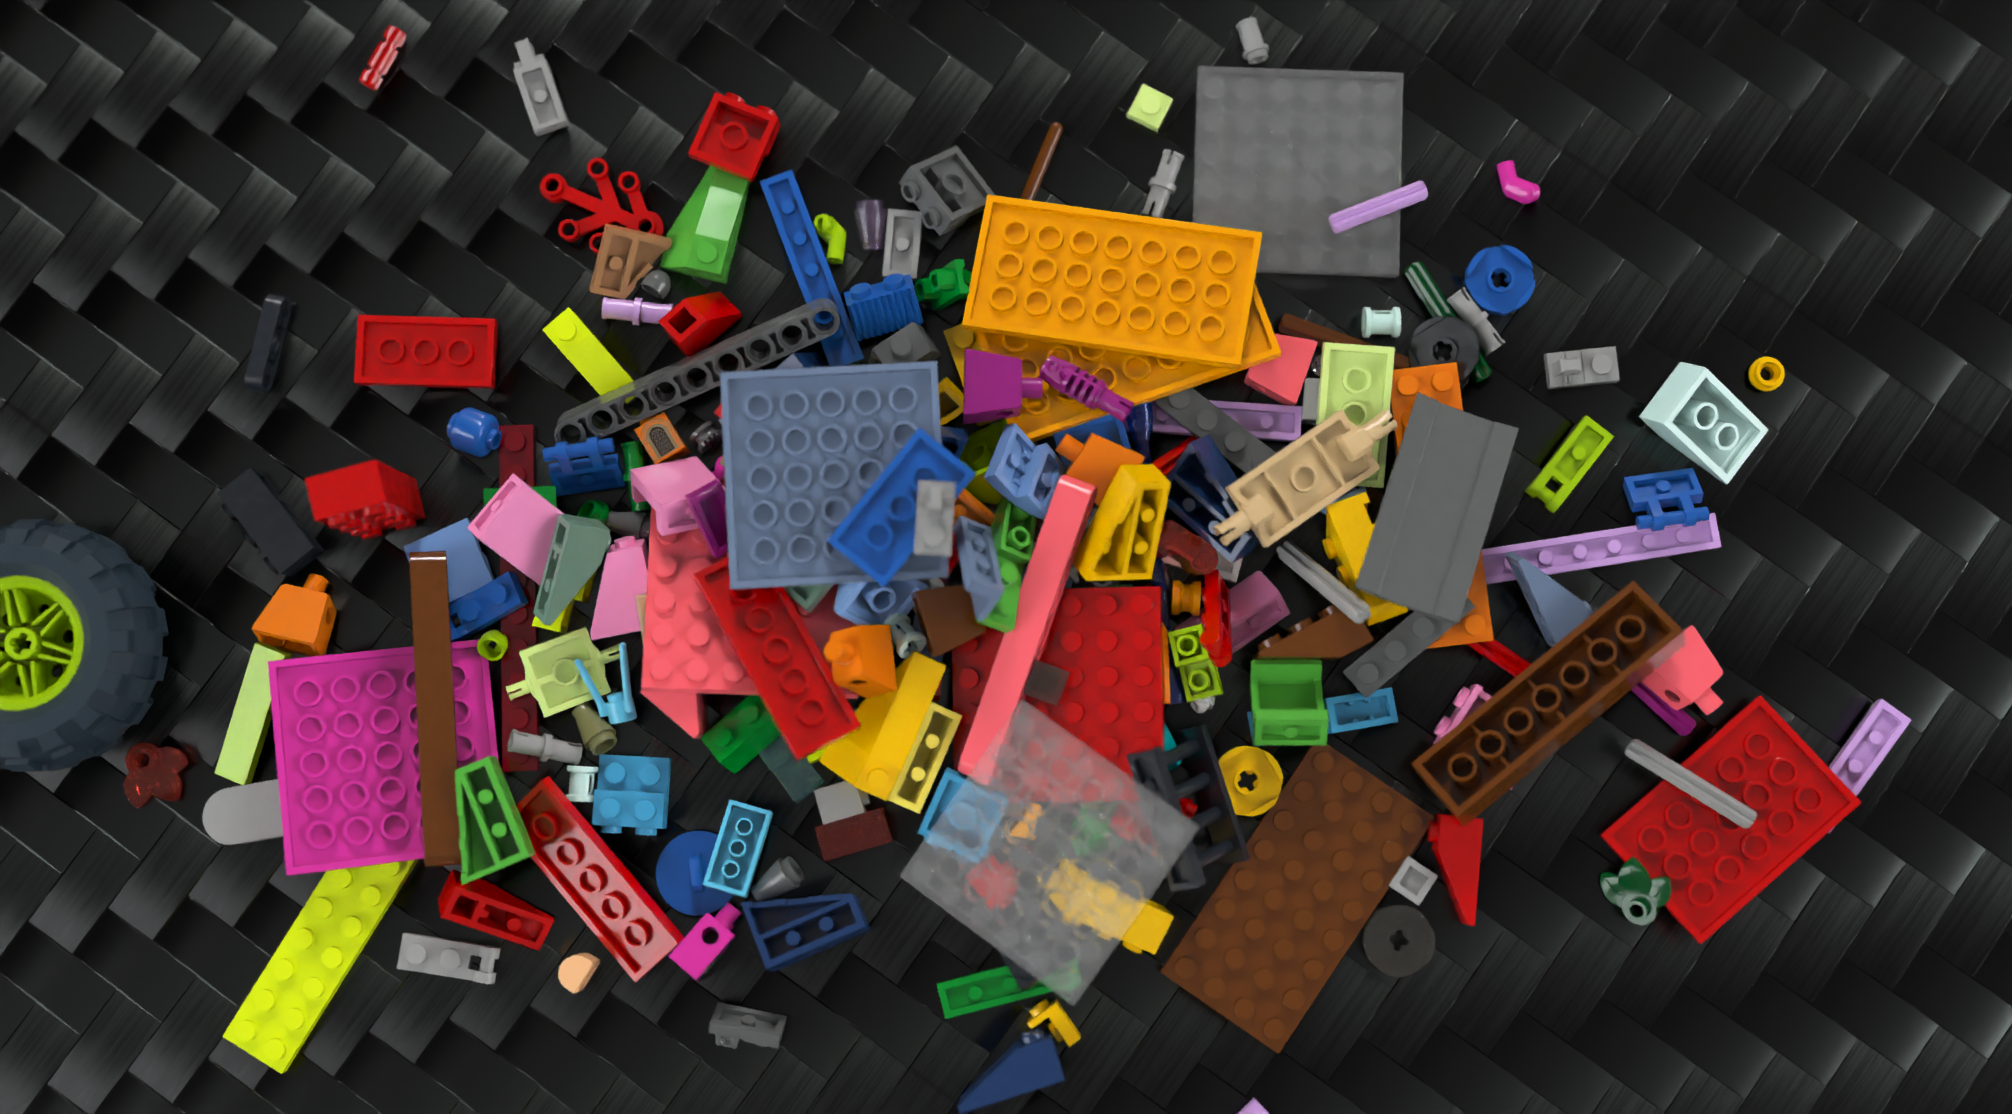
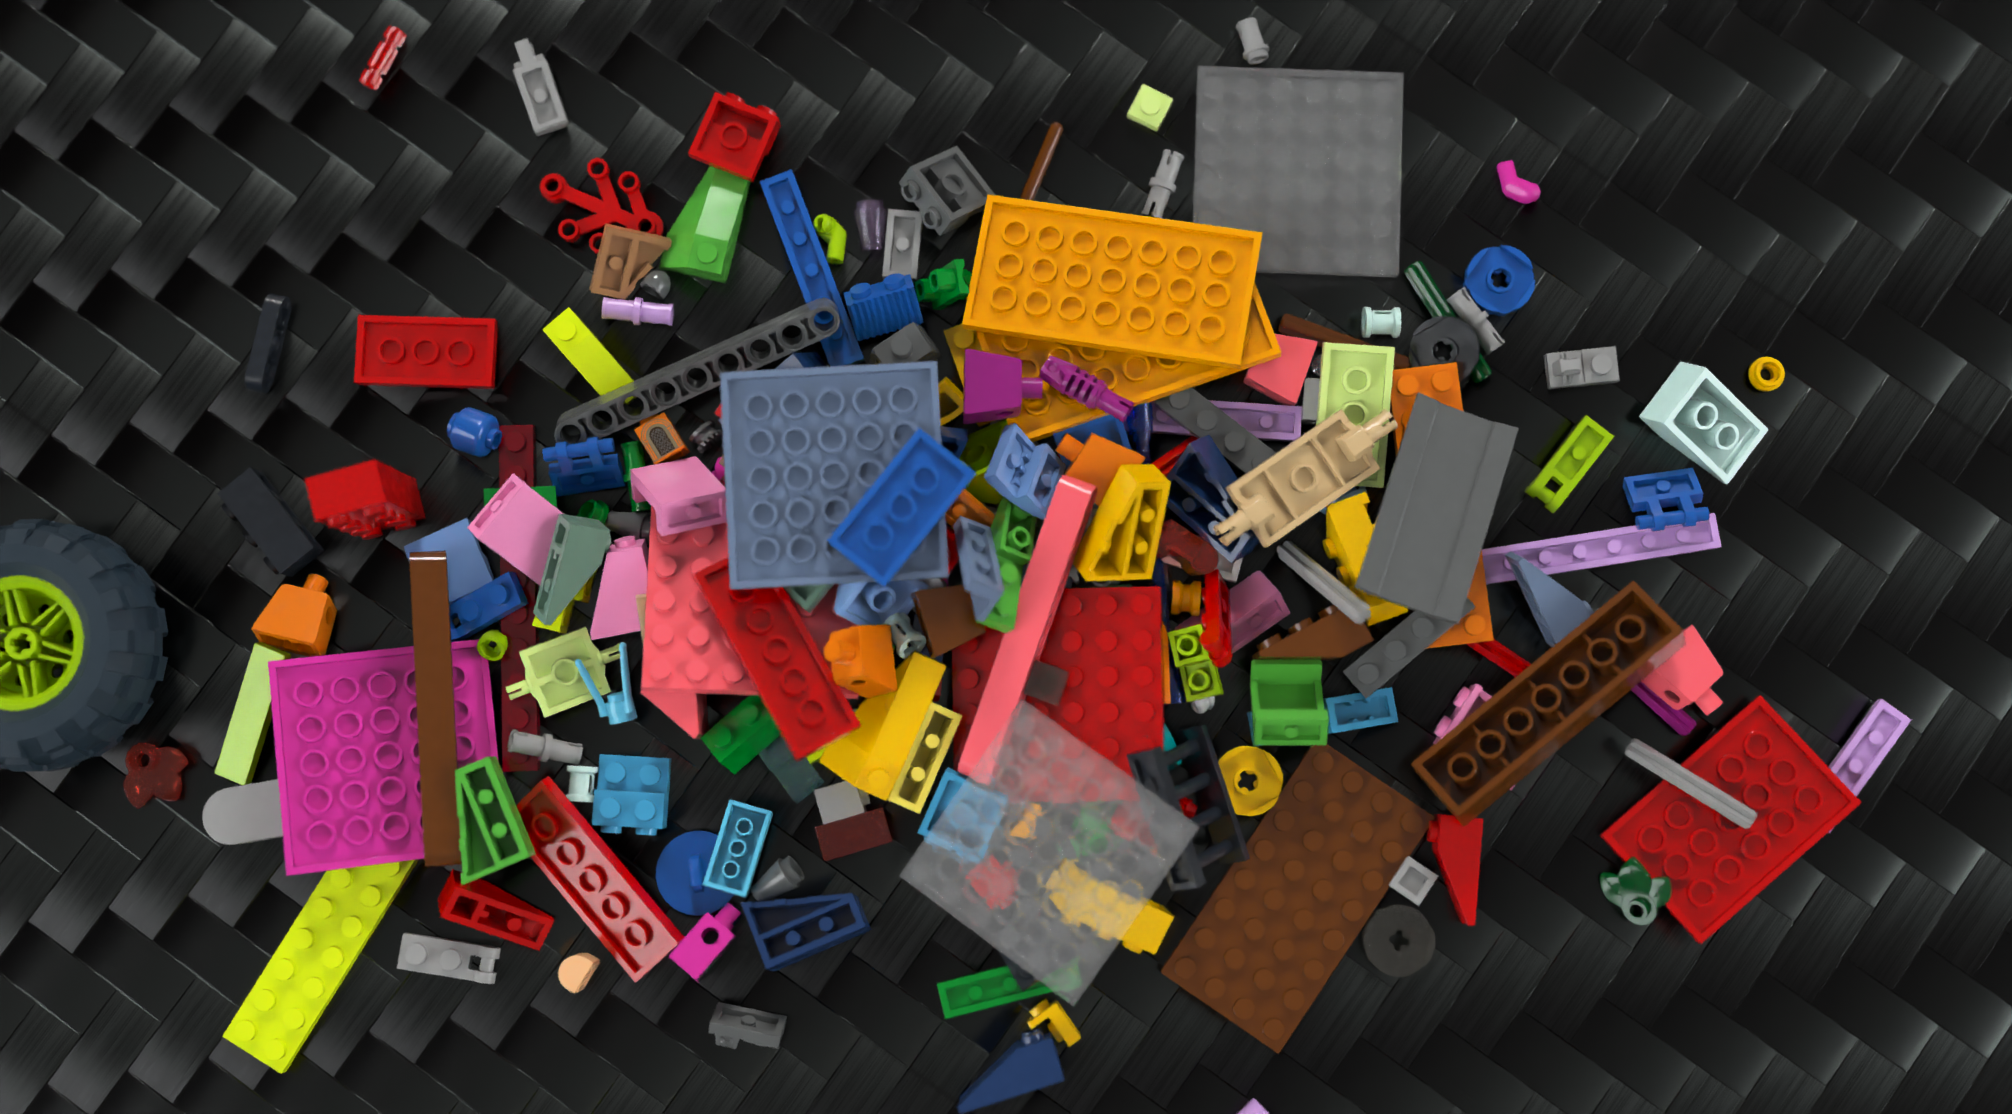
(595, 731): olive cone -> none
(699, 321): red slope -> none
(710, 512): magenta tile -> none
(934, 518): light grey hinge -> none
(1378, 206): lavender axle -> none

